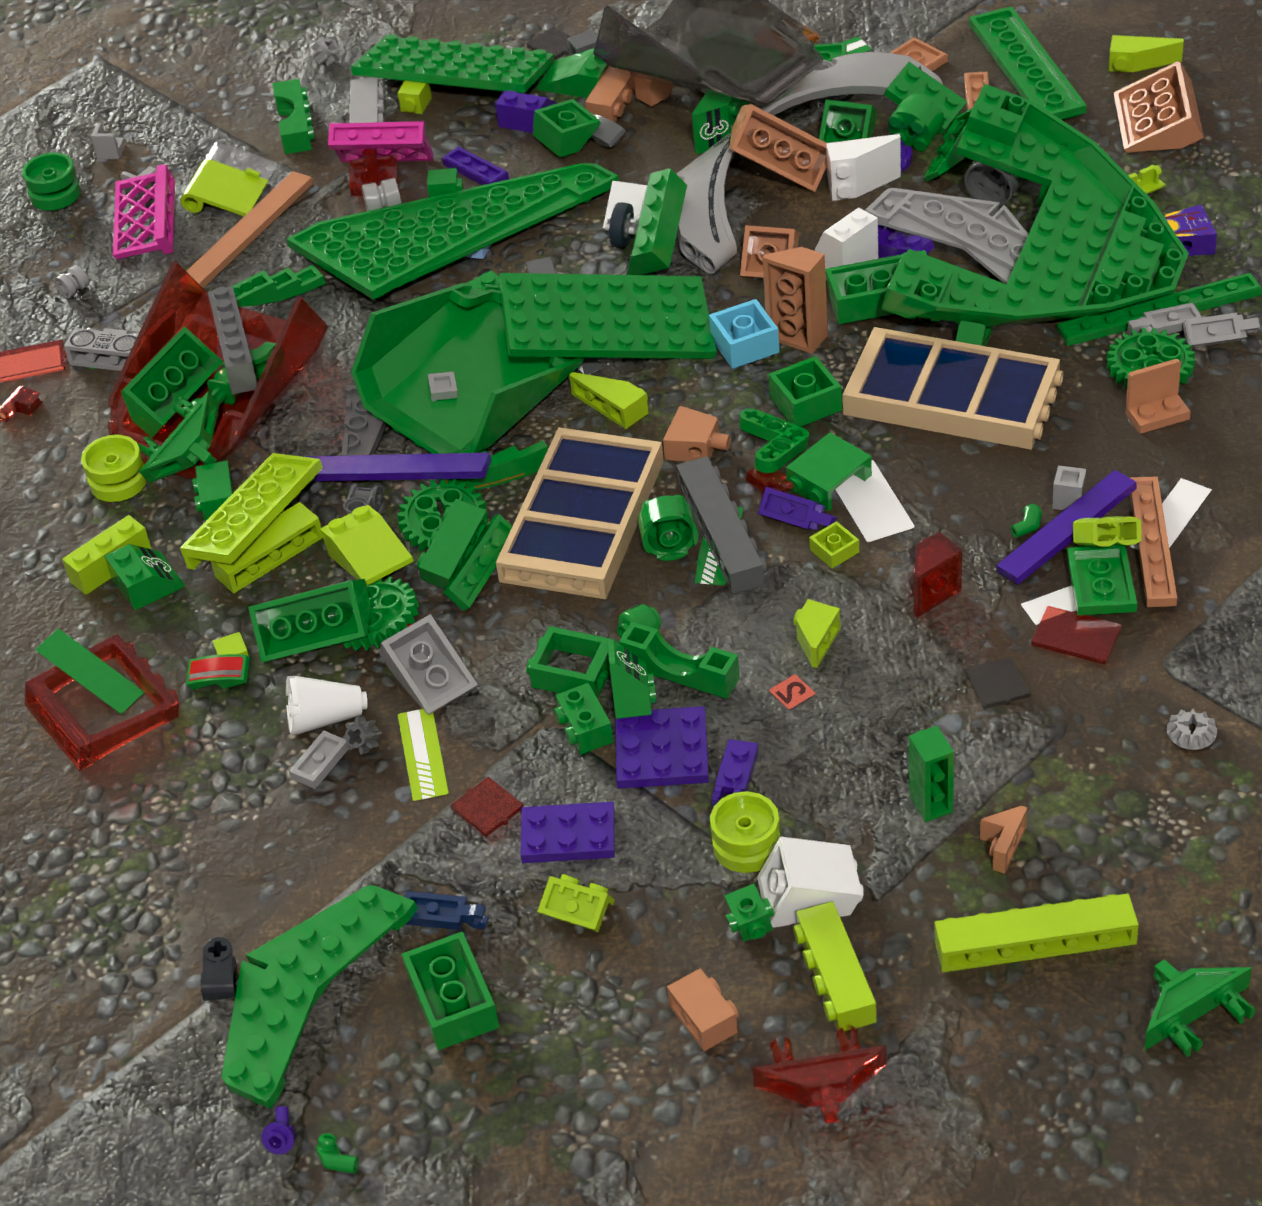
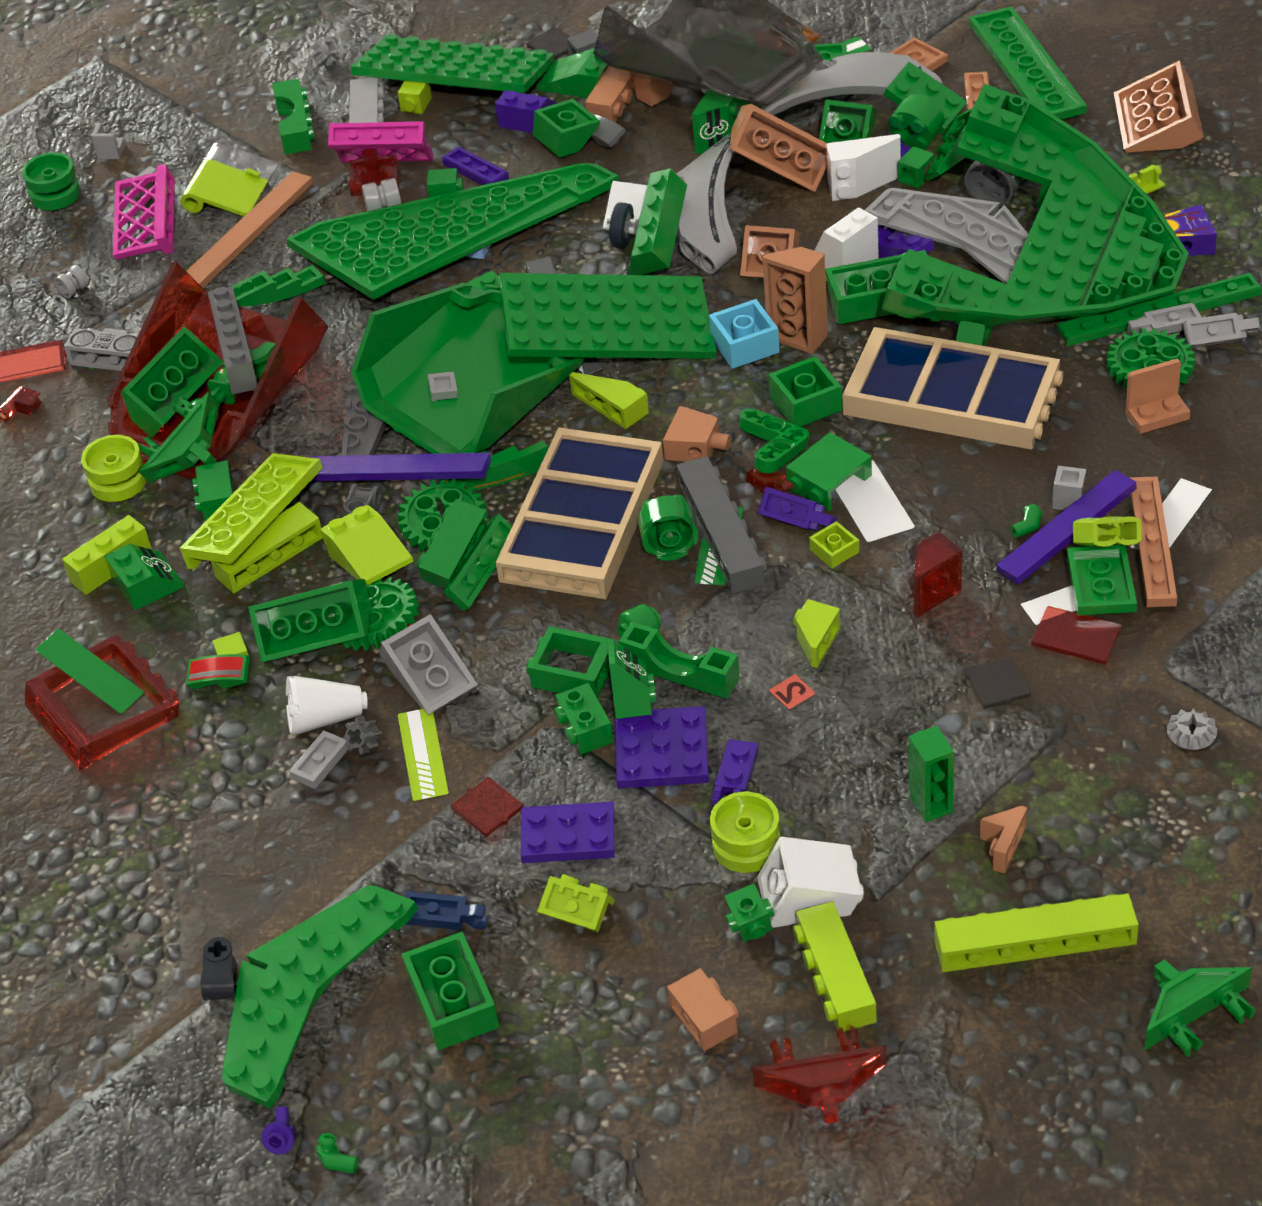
(912, 167): none -> green panel
(1143, 53): lime slope -> none

